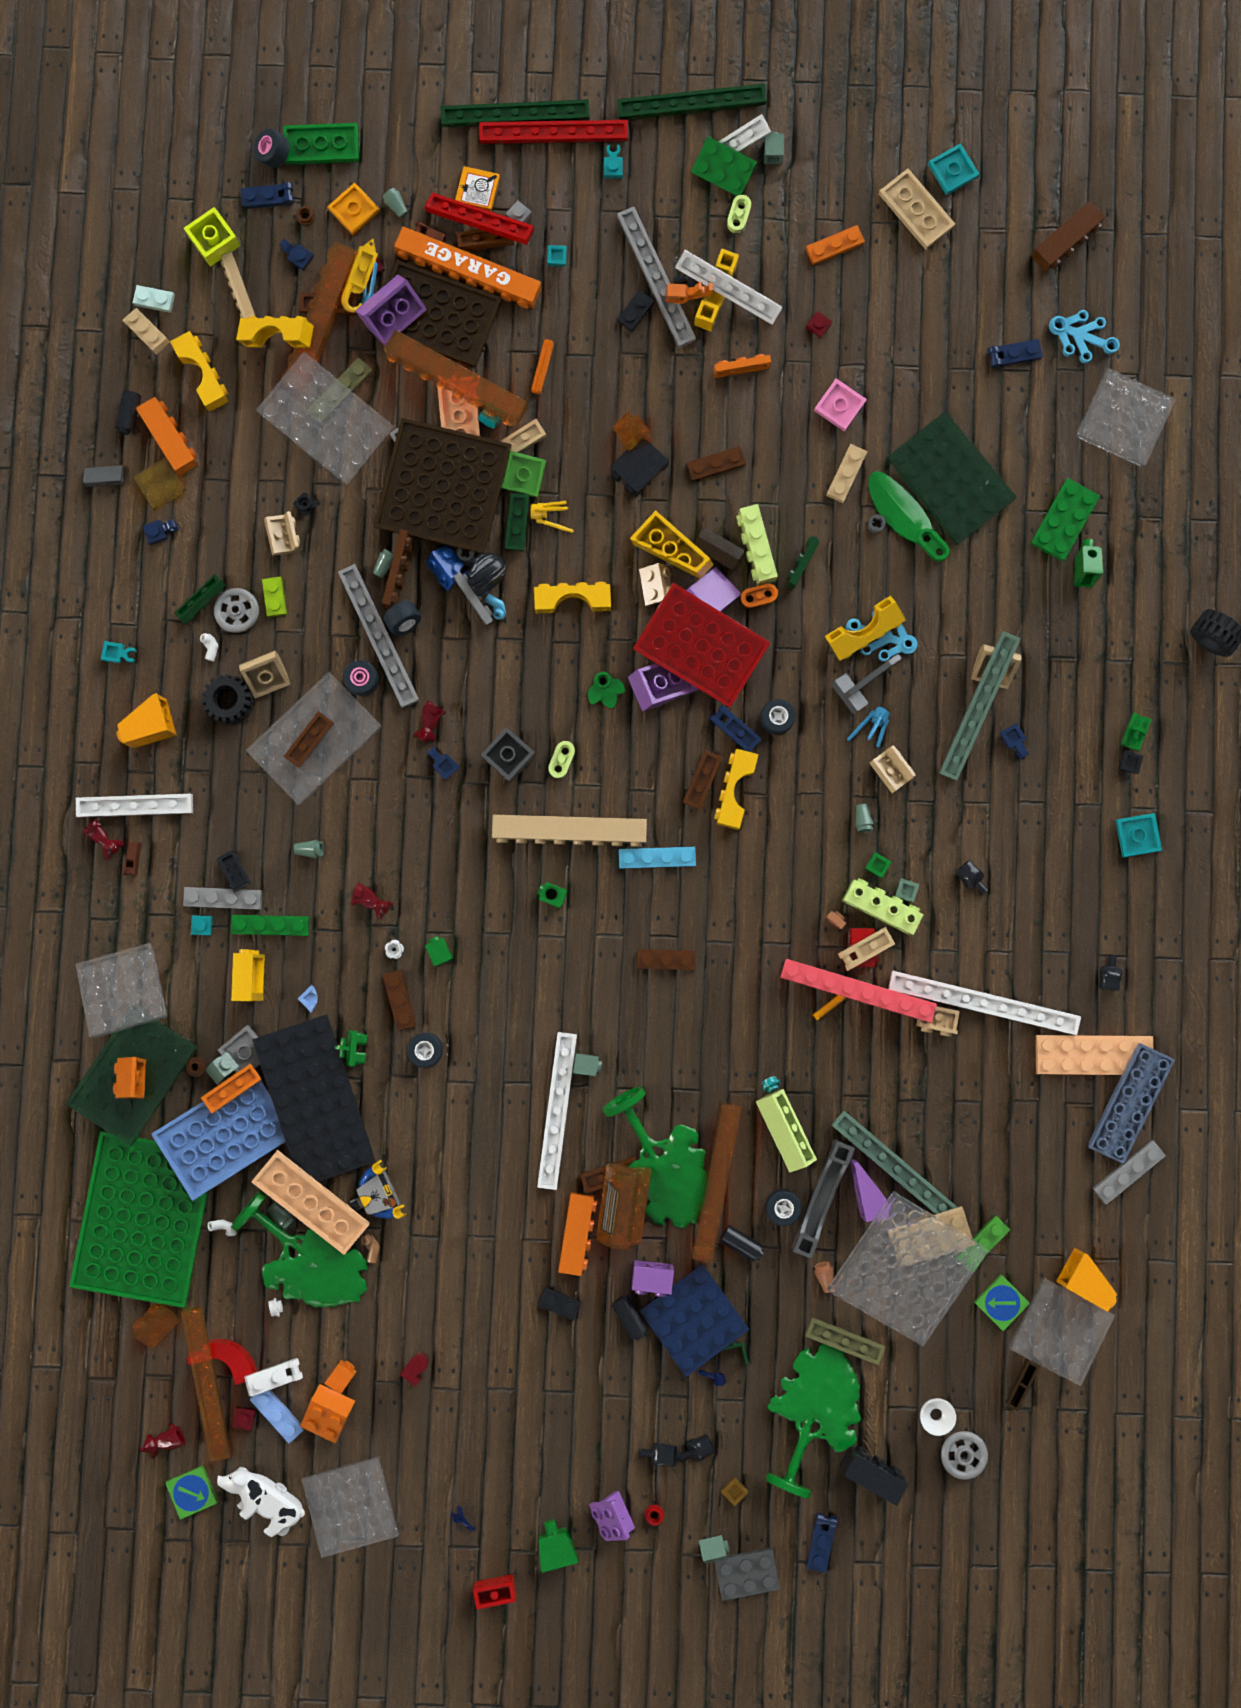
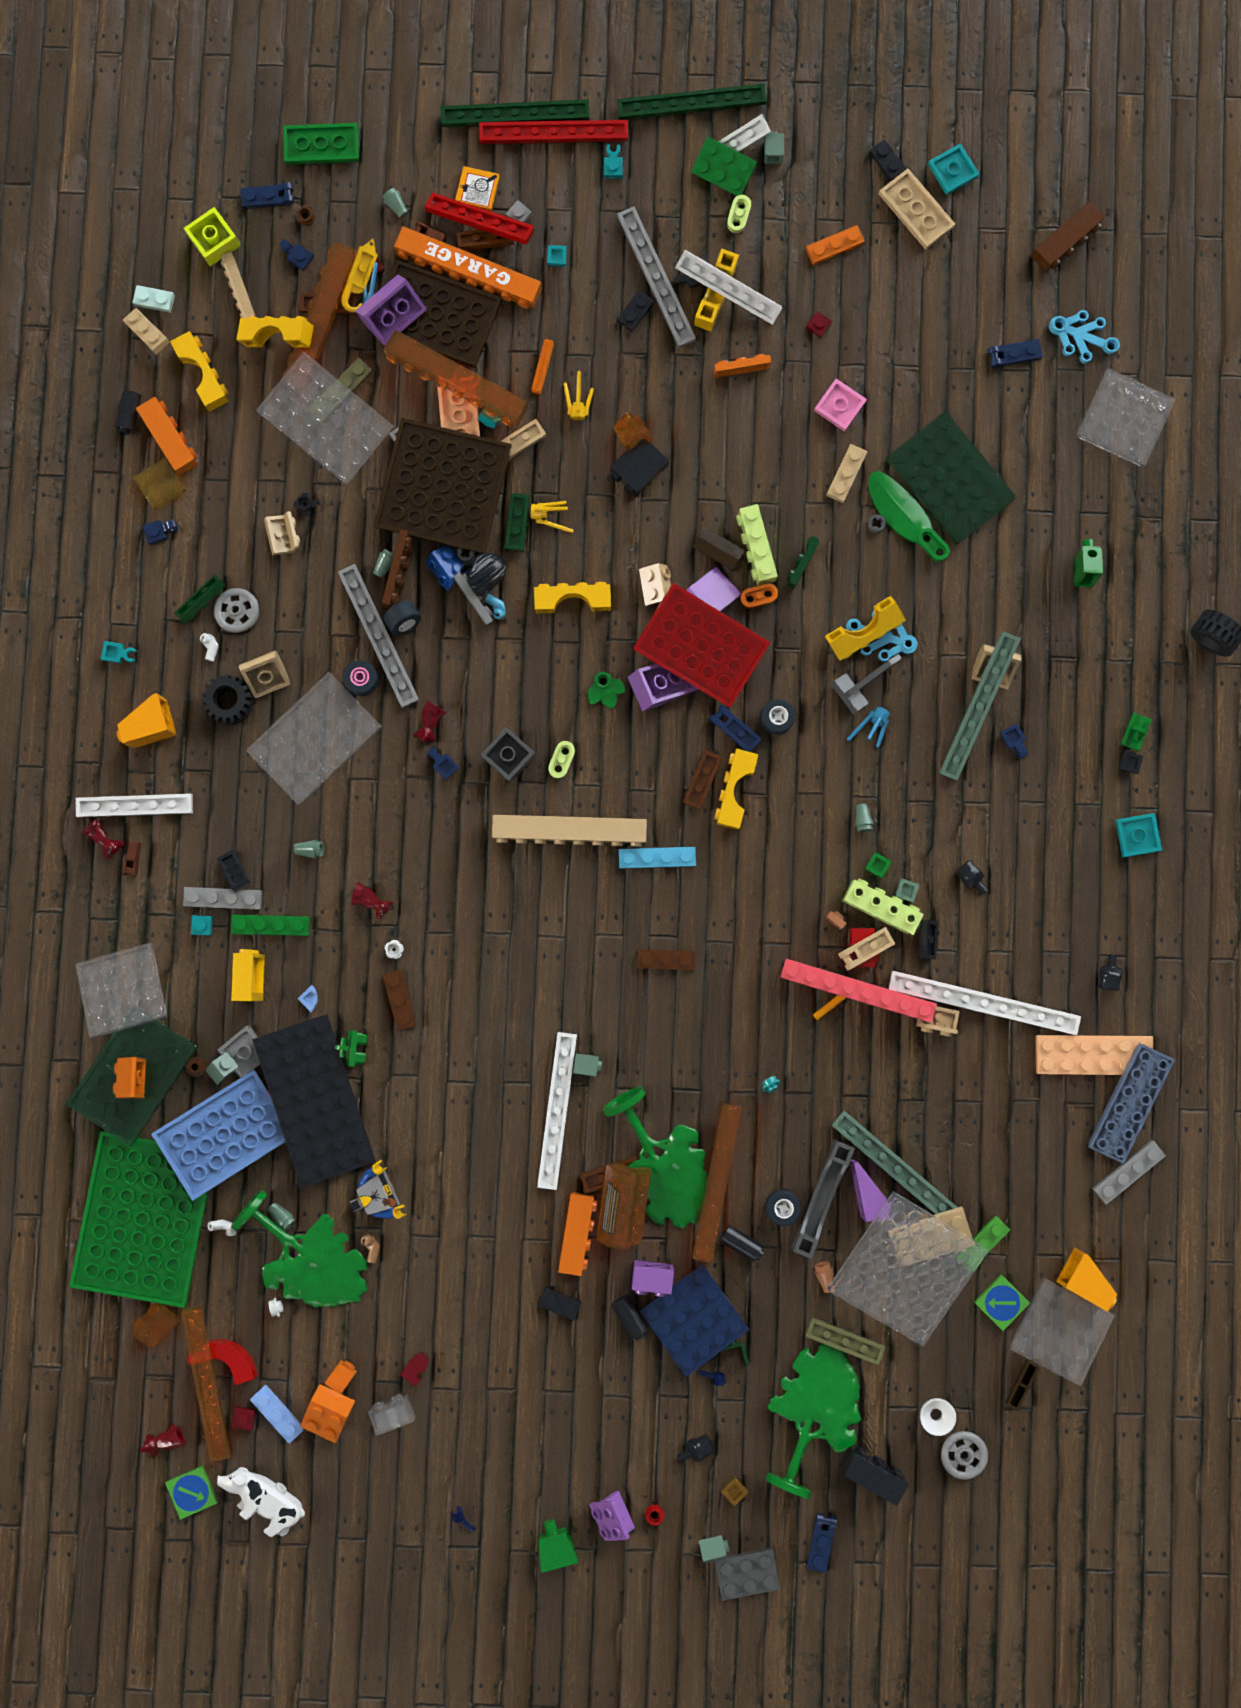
(103, 476): dark grey slope -> none
(231, 1088): orange plate -> none
(271, 148): black wheel -> none
(272, 1377): white plate -> none
(274, 597): lime plate -> none
(309, 739): reddish brown plate -> none
(310, 1202): light nougat plate -> none
(350, 1507): clear plate -> none
(353, 209): light orange tile -> none
(391, 1414): none -> clear brick
(419, 1052): black wheel -> none
(438, 951): green brick -> none
(494, 1591): red brick -> none
(524, 474): bright green tile -> none
(558, 901): green brick -> none
(578, 410): none -> yellow plant
(661, 1454): black piece -> none
(669, 544): yellow wedge -> none
(682, 293): orange piece -> none
(716, 463): reddish brown plate -> none
(786, 1133): yellowish green brick -> none
(887, 160): none -> black plate
(892, 769): tan bracket -> none
(928, 939): none -> black plate
(1065, 519): green plate -> none

